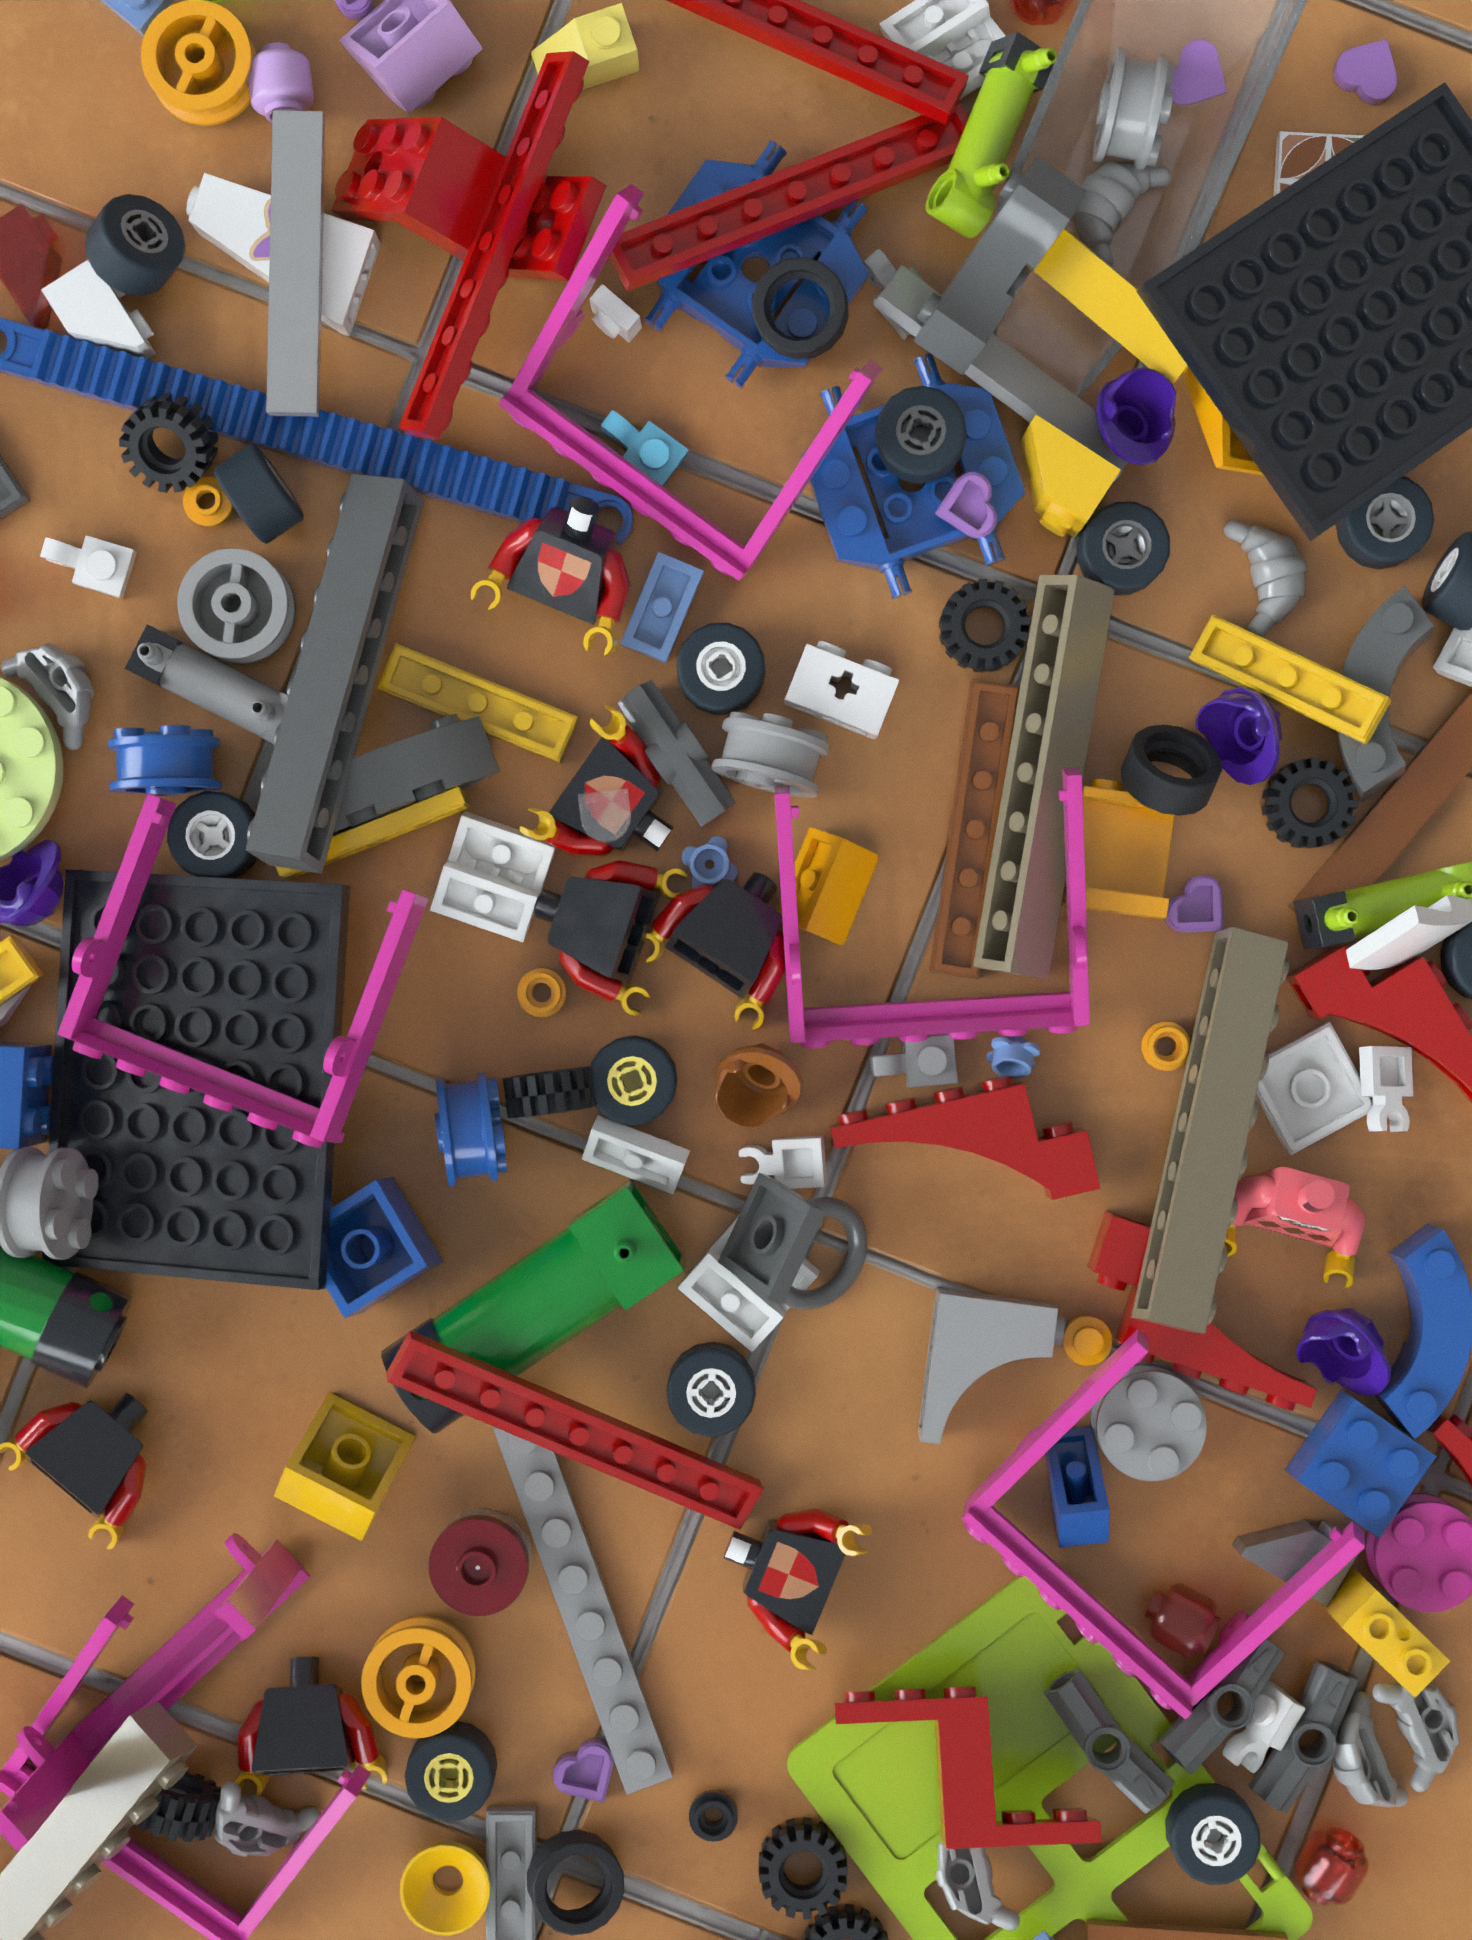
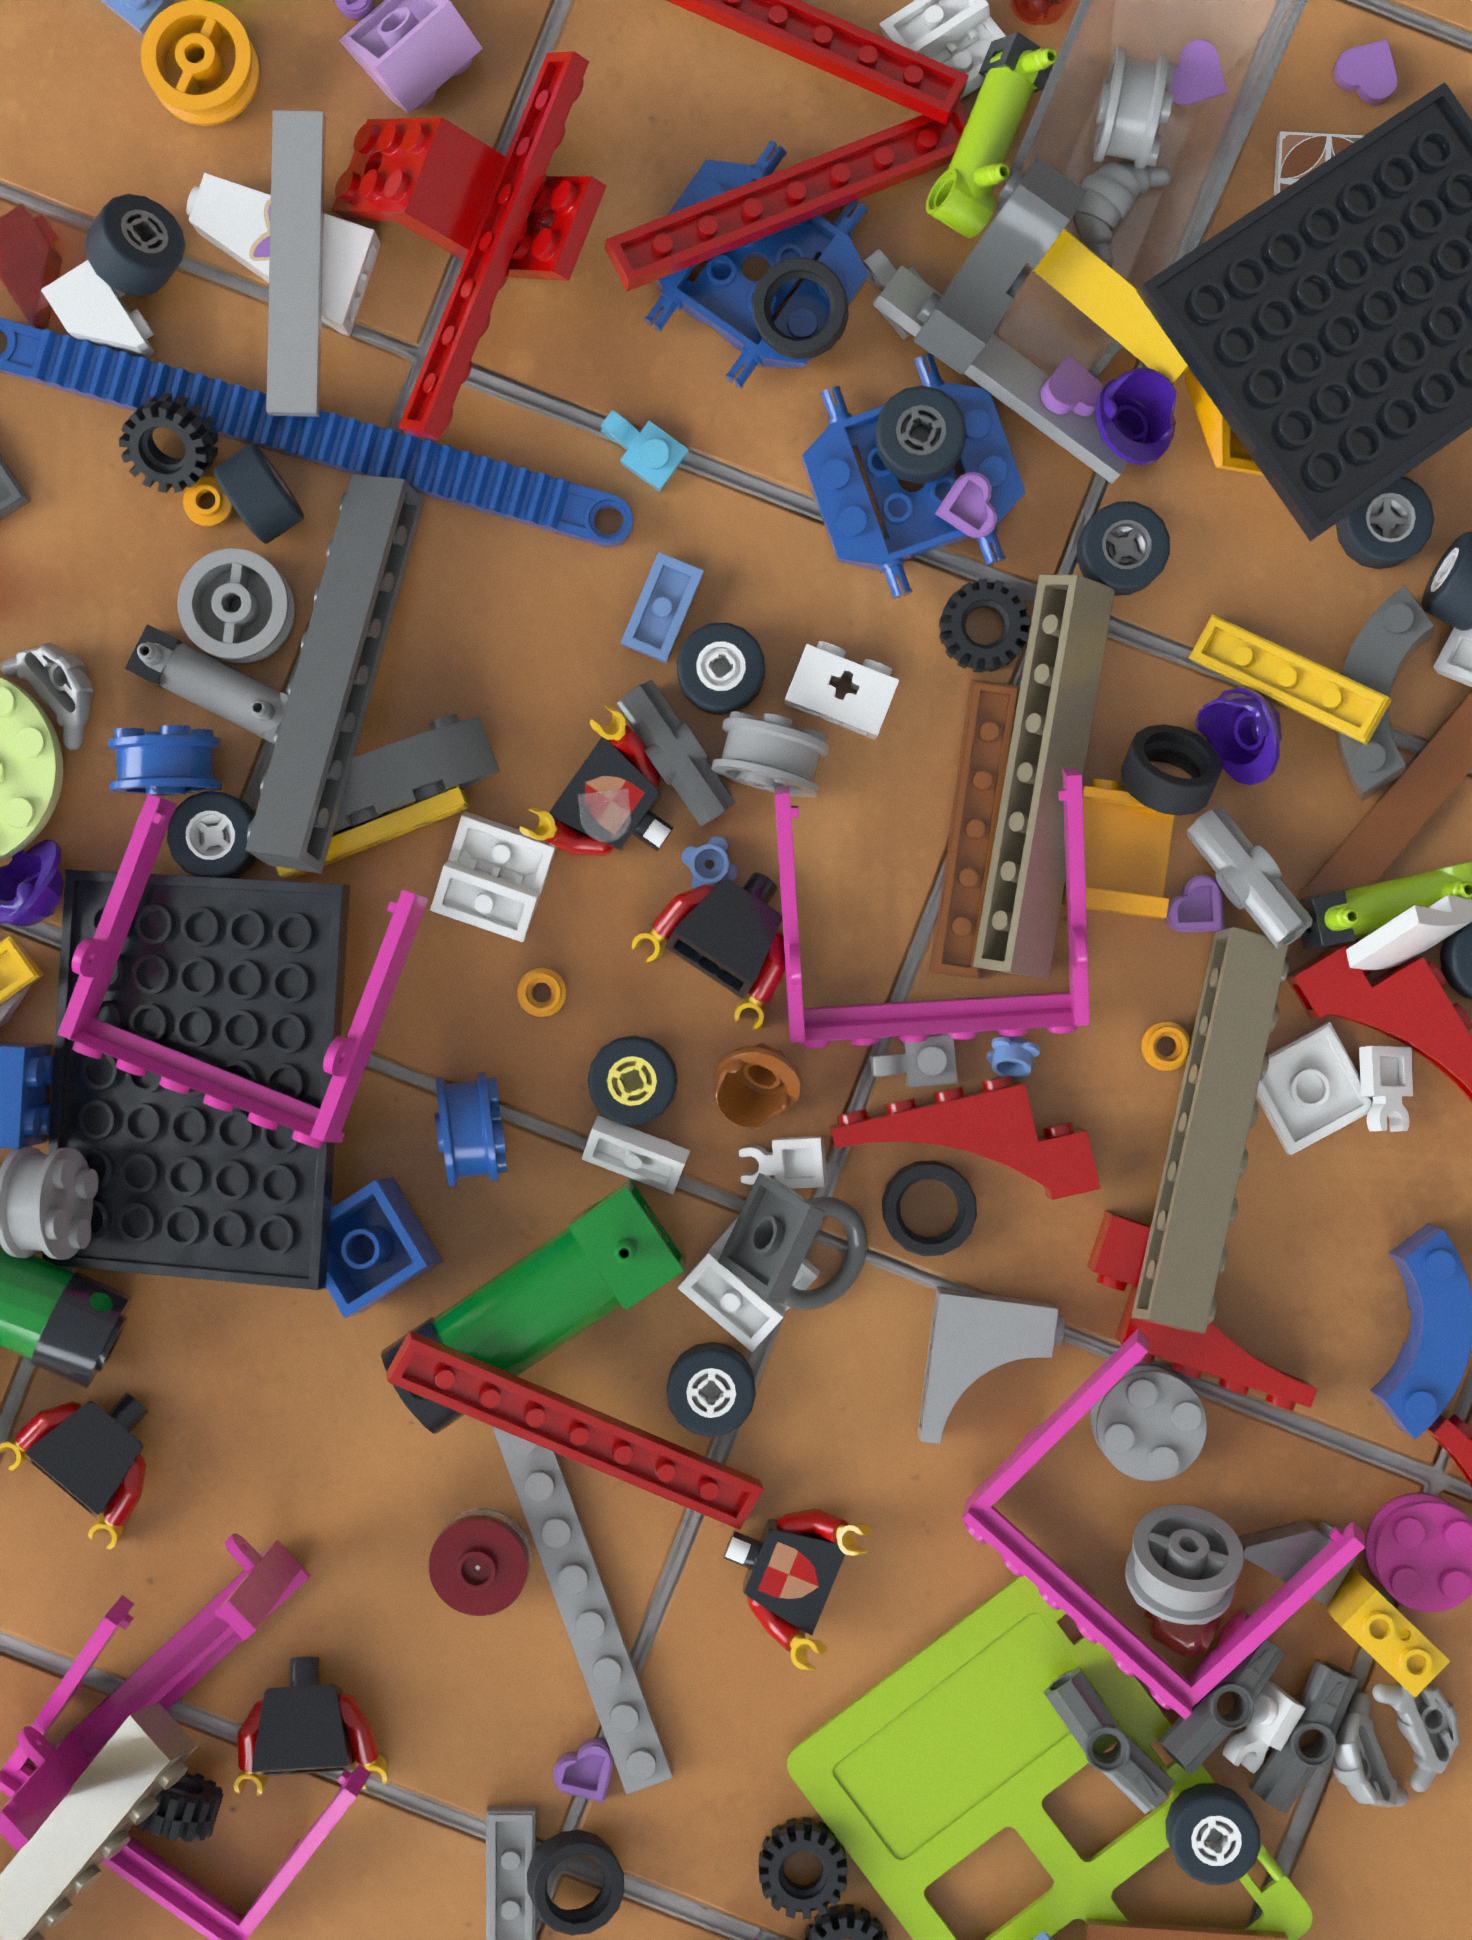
(97, 565): white plate -> none
(255, 1825): light grey piece -> none
(280, 80): lavender head -> none
(344, 1466): yellow slope -> none
(418, 1677): light orange wheel -> none
(441, 1910): yellow piece -> none
(461, 1754): black wheel -> none
(500, 709): yellow tile -> none
(549, 1092): black tyre -> none
(566, 566): torso -> none
(601, 39): light yellow slope -> none
(604, 924): black torso -> none
(614, 315): white plate -> none
(618, 473): dark pink piece -> none
(713, 1830): black plate -> none
(830, 884): light orange panel -> none
(956, 1233): none -> black tyre
(967, 1771): red bracket -> none
(968, 1886): light grey piece -> none
(1063, 477): yellow slope -> none
(1071, 389): none -> medium lavender tile
(1077, 1489): blue slope -> none
(1087, 1340): light orange plate -> none
(1184, 1564): none -> light grey wheel
(1249, 877): none -> light grey piece
(1274, 570): light grey piece -> none
(1304, 1209): coral torso -> none
(1331, 1866): clear red head -> none
(1338, 795): black tyre -> none
(1346, 1350): dark purple piece -> none
(1360, 1463): blue brick -> none

